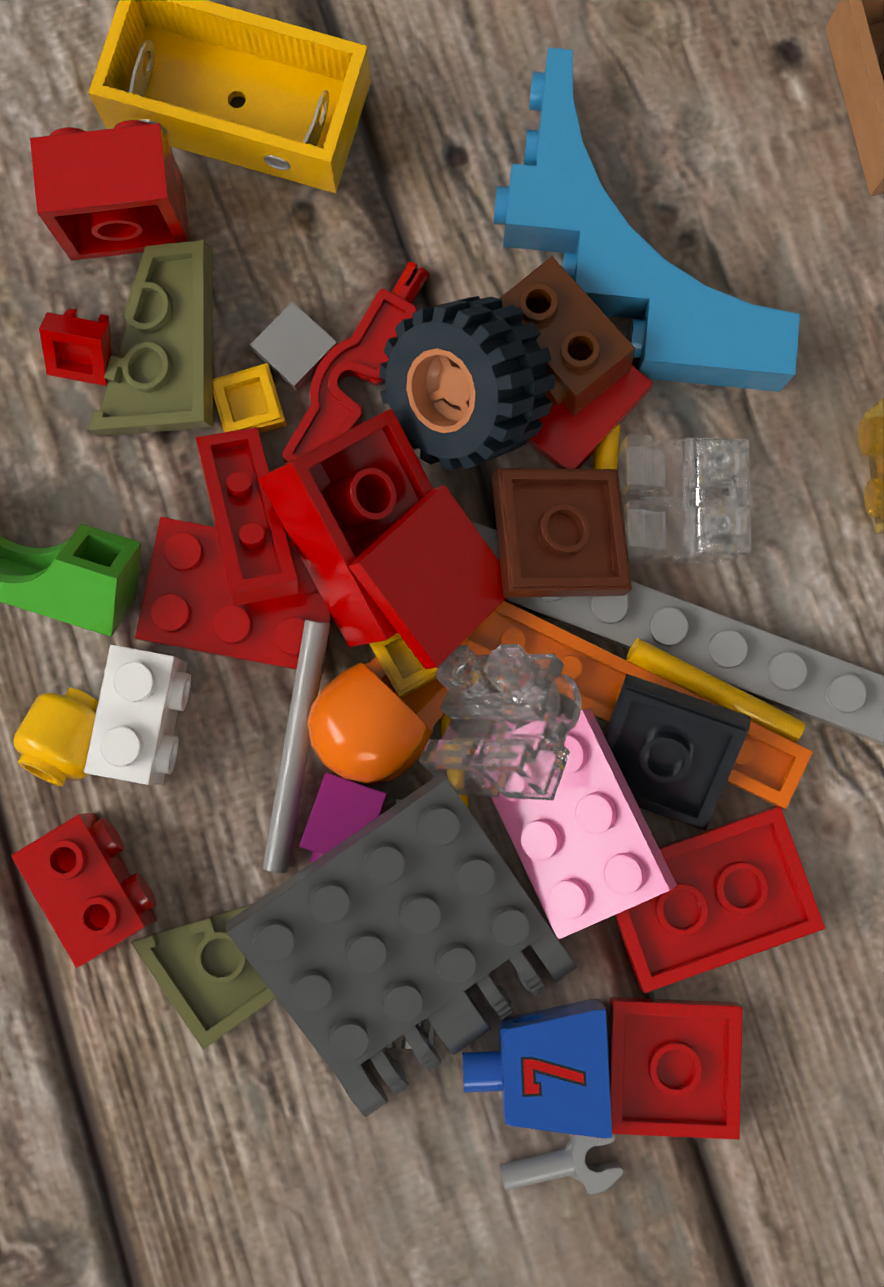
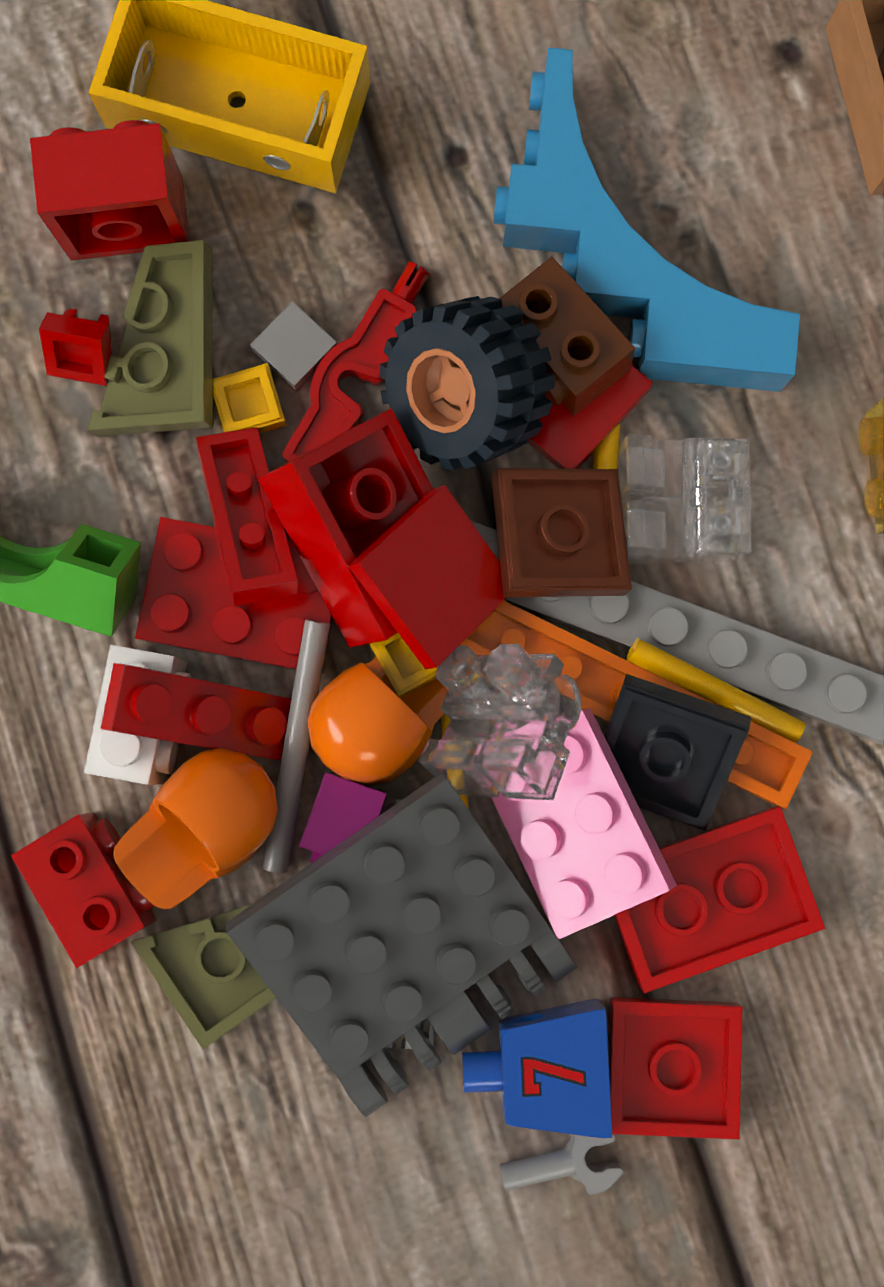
(57, 736): yellow head -> none
(195, 712): none -> red plate
(199, 826): none -> orange piece

